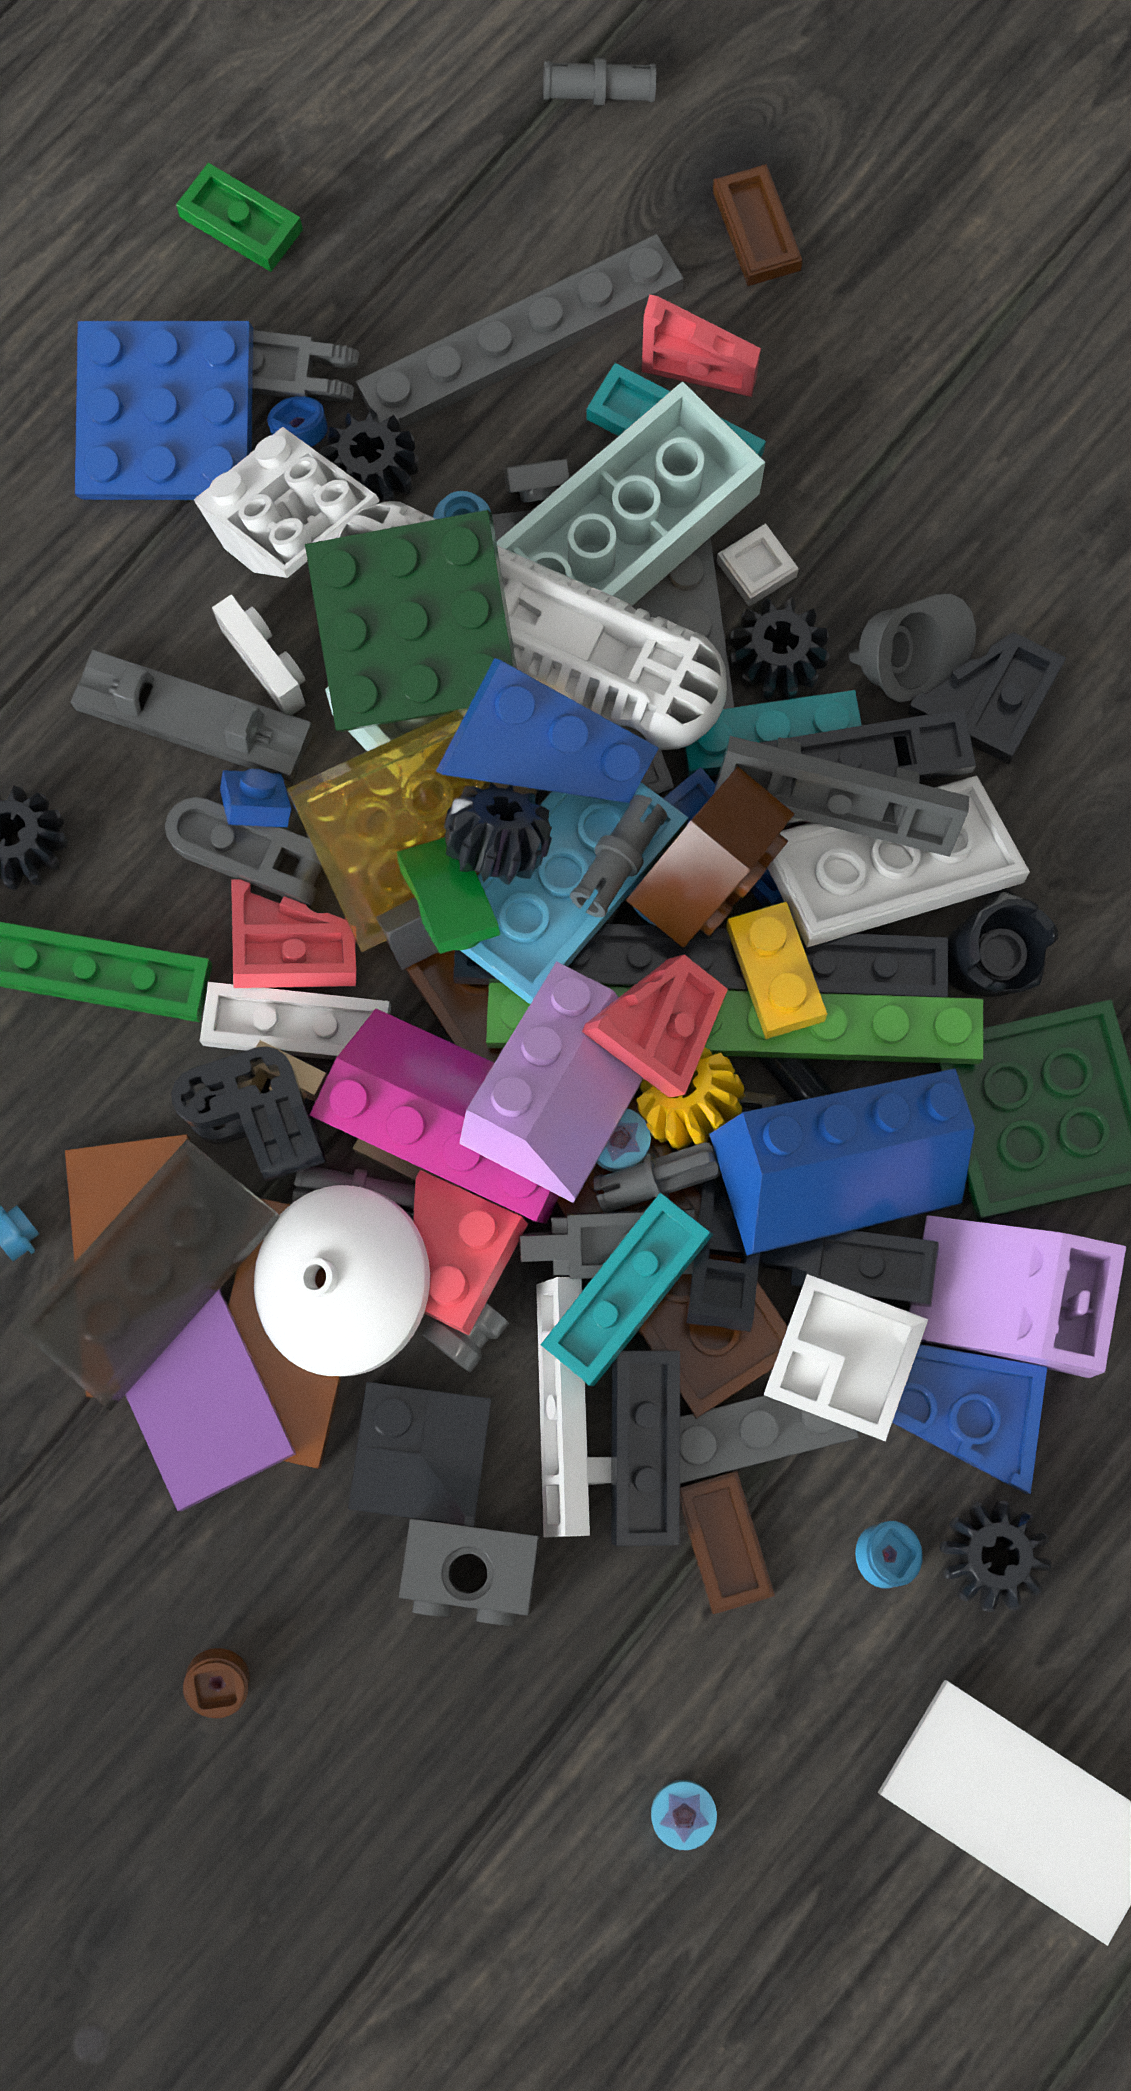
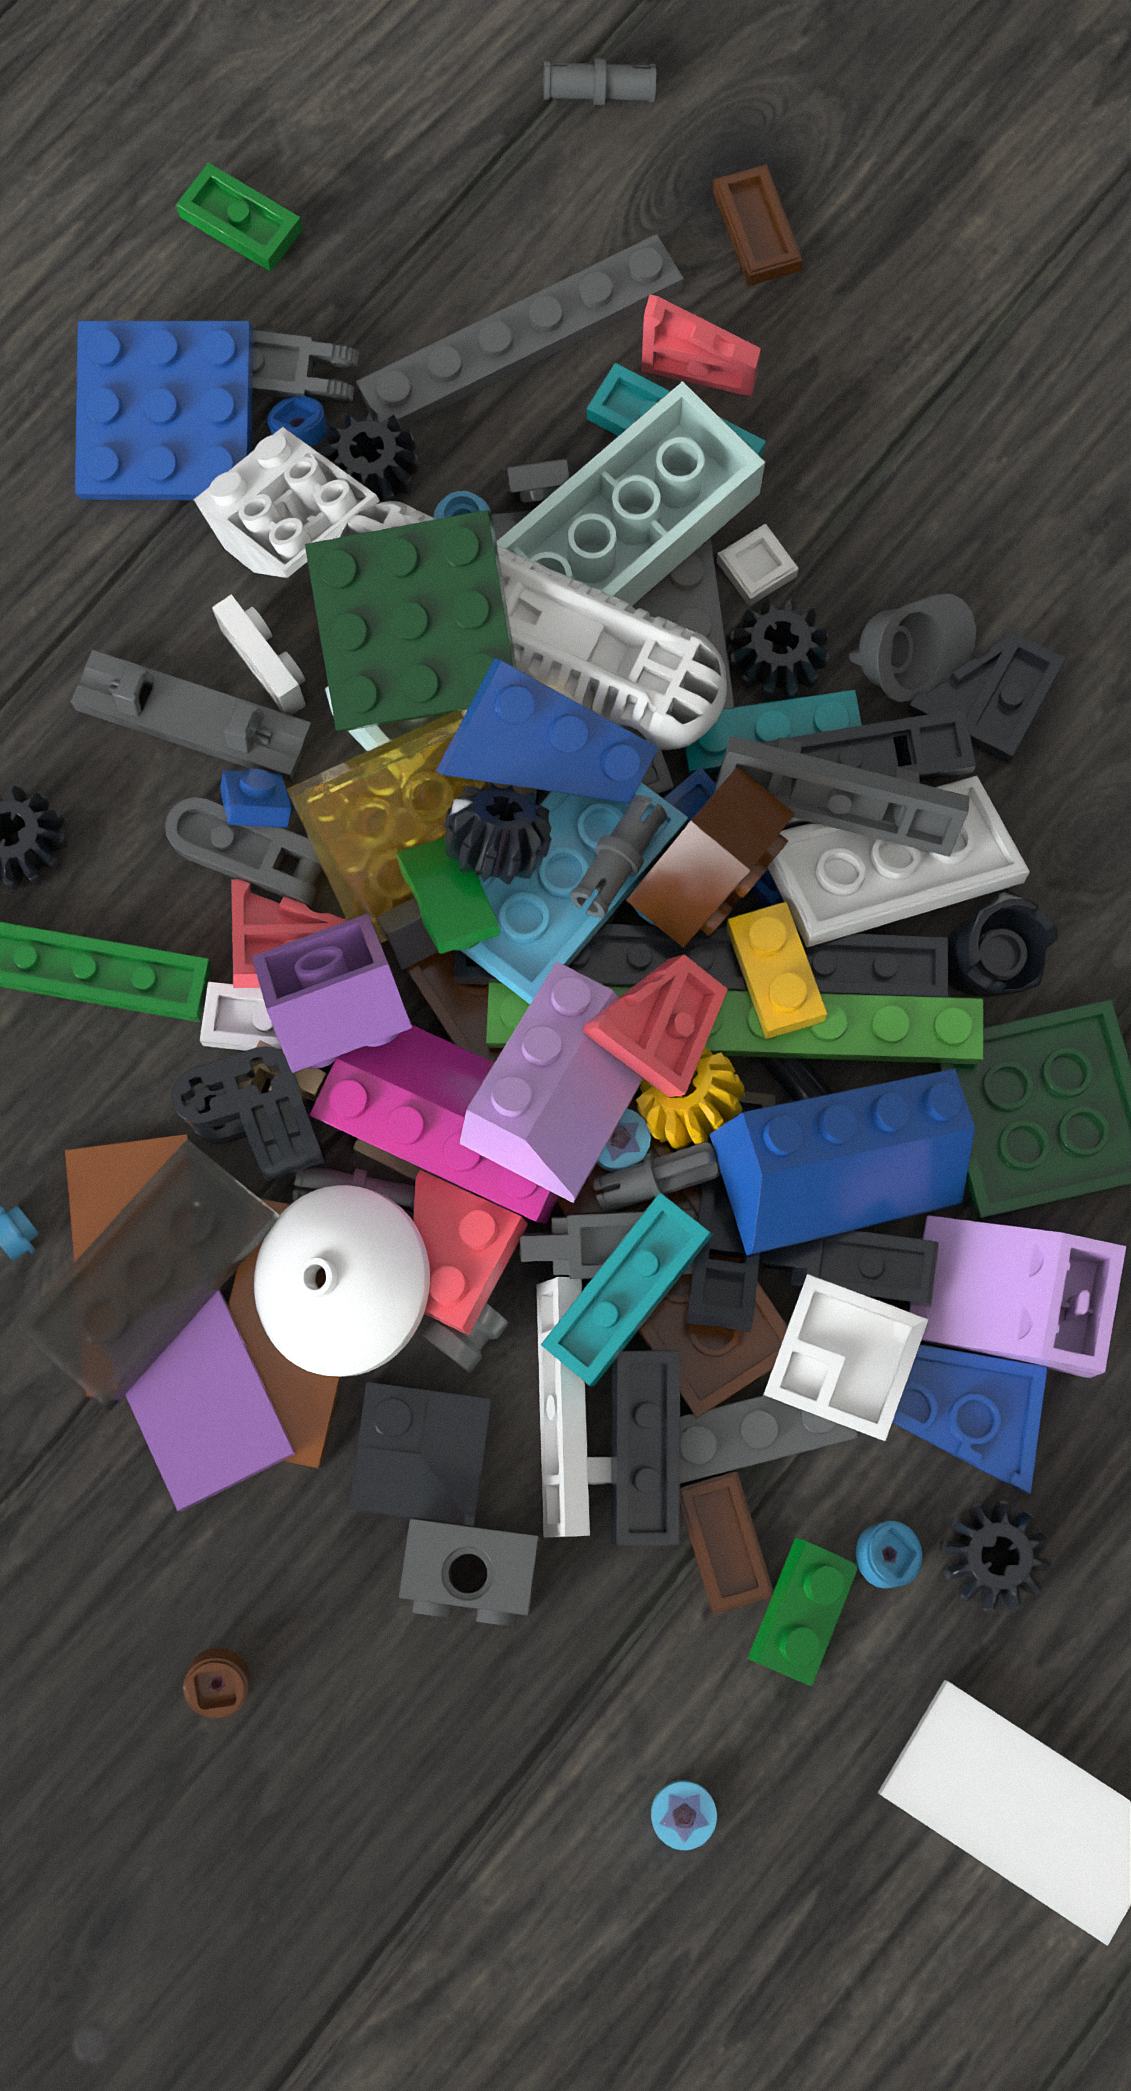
(330, 994): none -> medium lavender brick
(803, 1611): none -> green plate

